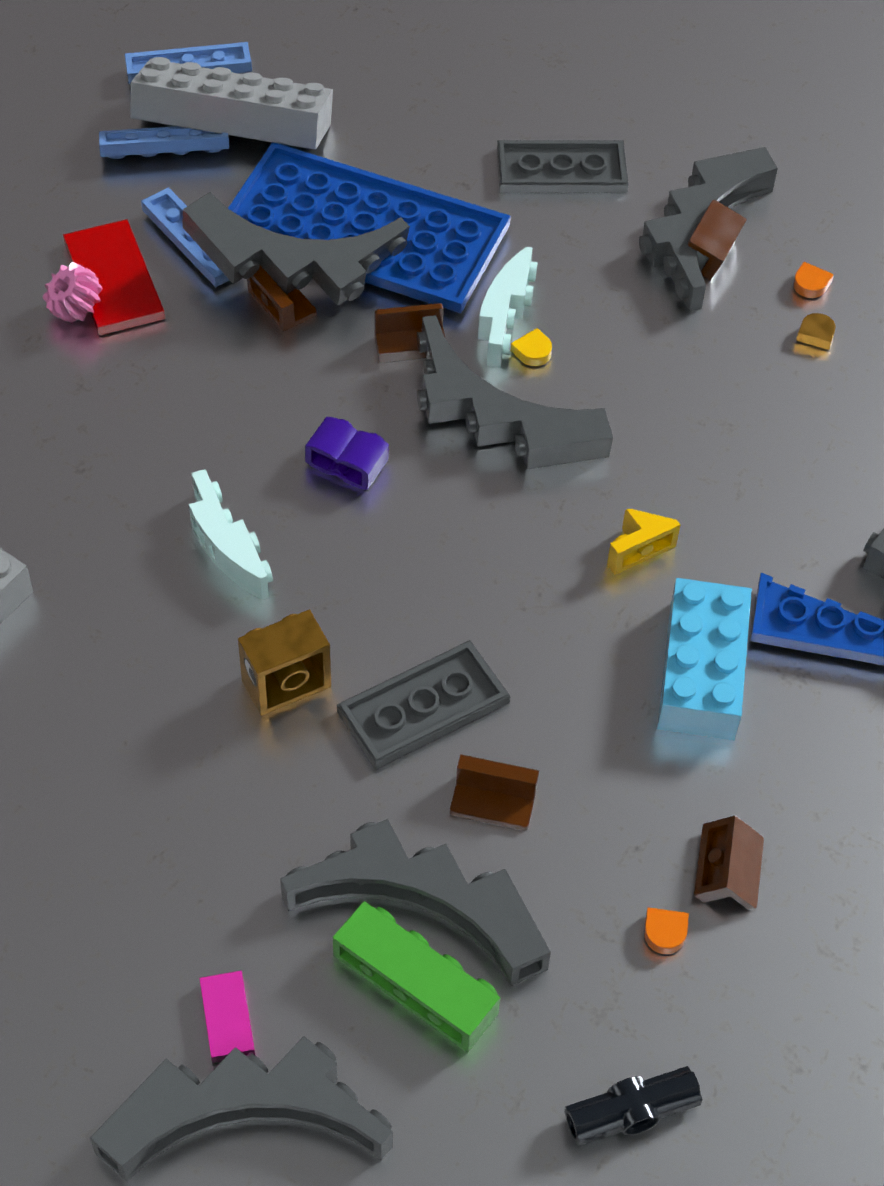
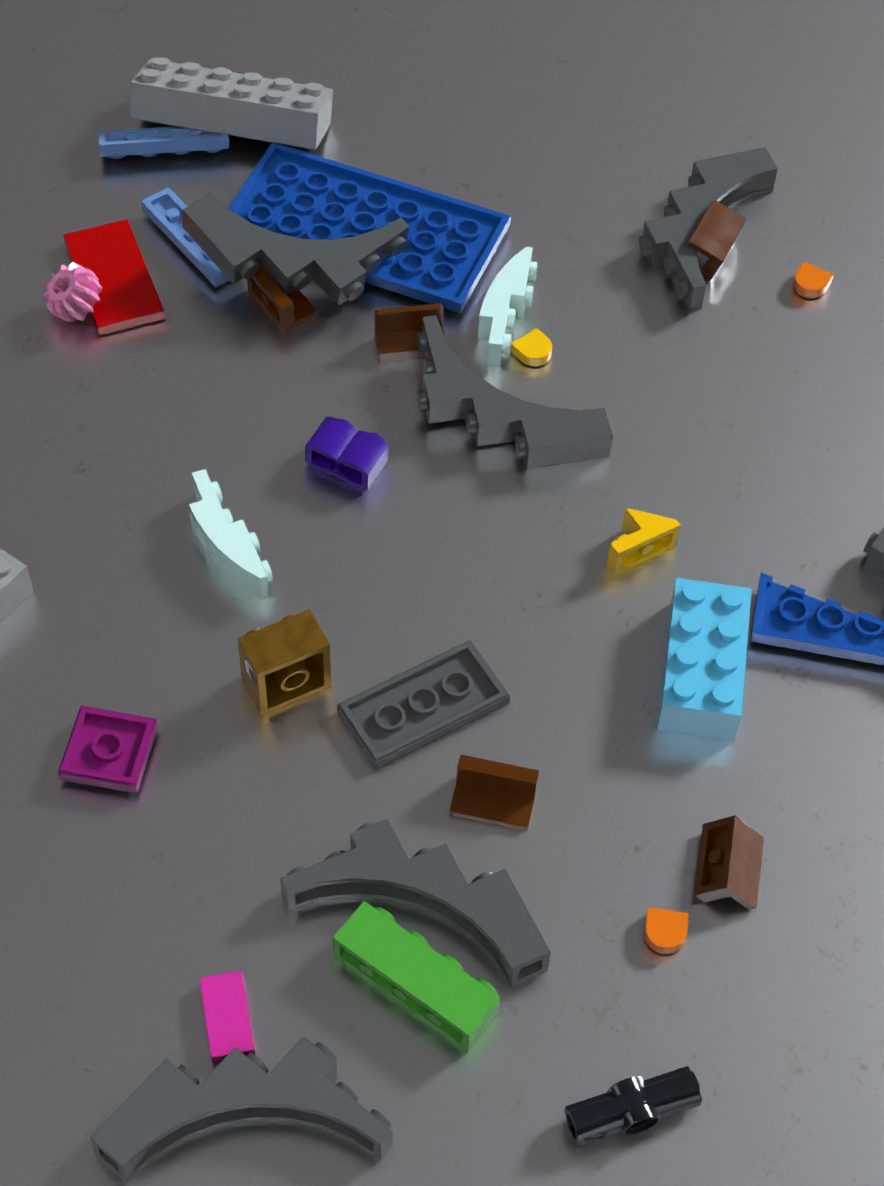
(108, 749): none -> magenta plate
(231, 56): medium blue plate -> none
(562, 166): dark grey tile -> none
(817, 330): pearl gold tile -> none

